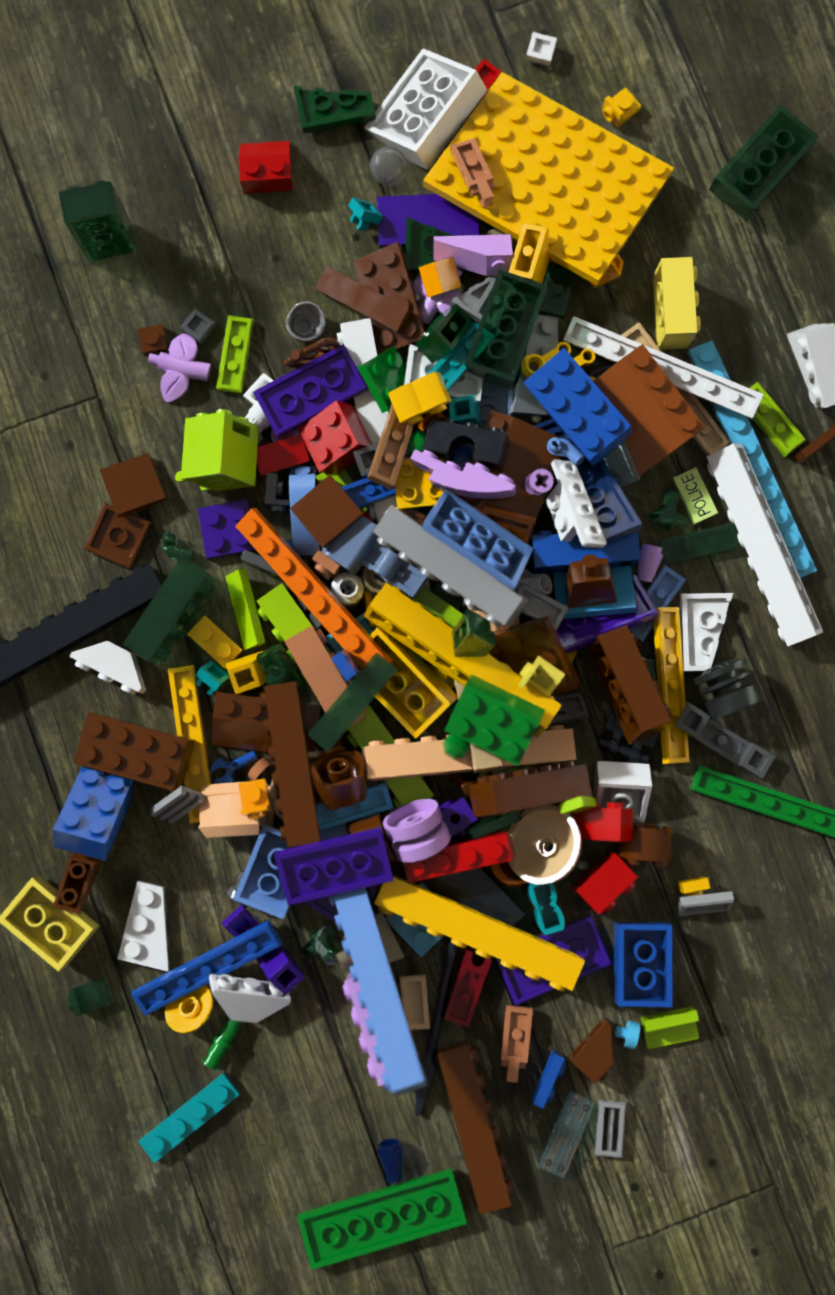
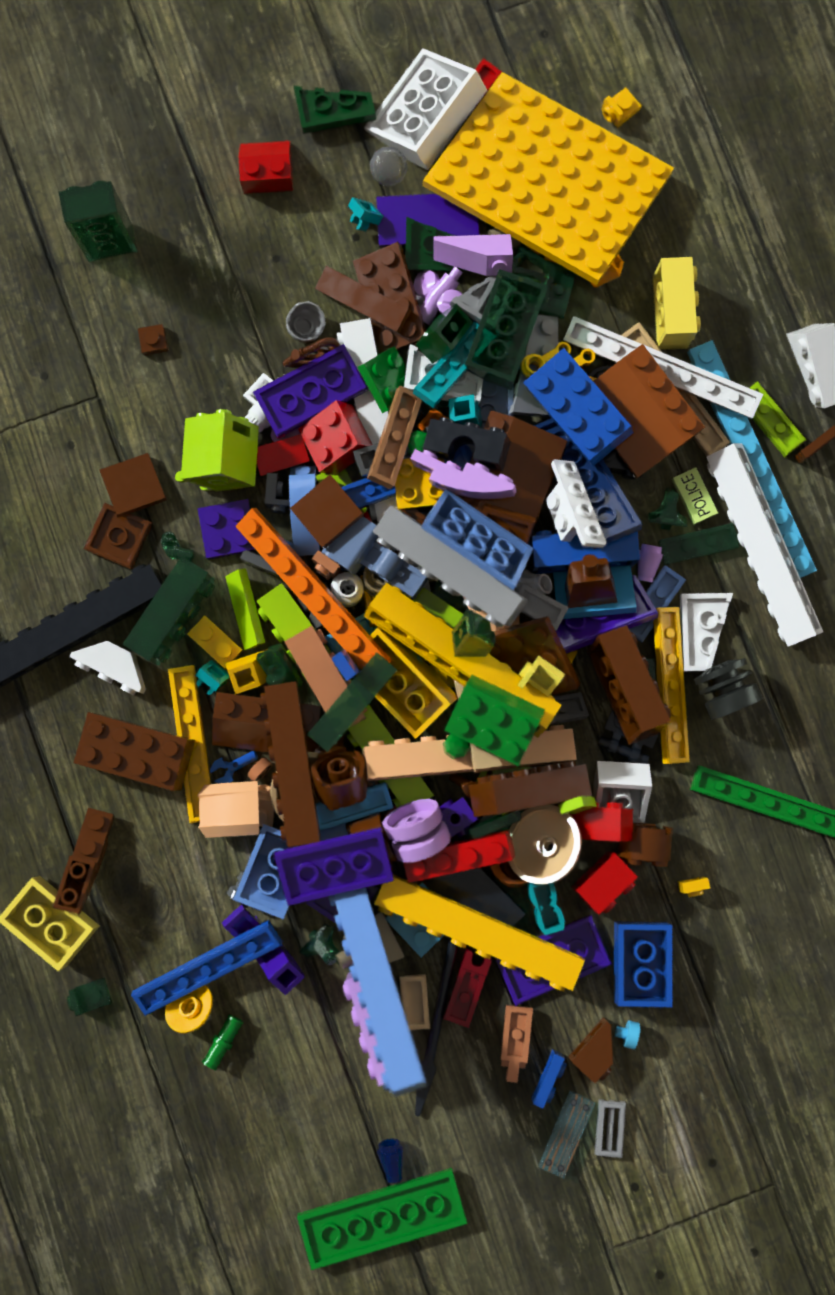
(93, 813): blue piece -> none
(145, 931): white wing -> none
(176, 806): light grey tile -> none
(179, 367): lavender plant -> none
(189, 1117): teal plate -> none
(198, 326): dark grey tile -> none
(235, 355): lime tile -> none
(247, 998): white slope -> none
(254, 798): light orange bracket -> none
(419, 398): yellow brick -> none
(440, 276): light orange panel -> none
(473, 1126): reddish brown brick -> none
(474, 170): nougat hinge -> none
(531, 253): yellow slope -> none
(541, 48): white plate -> none
(547, 482): lavender bush -> none
(565, 448): medium blue arm -> none
(622, 465): clear light blue tile -> none
(670, 1027): lime panel -> none
(705, 903): light grey tile -> none
(724, 741): dark grey slope -> none
(763, 162): clear green brick -> none

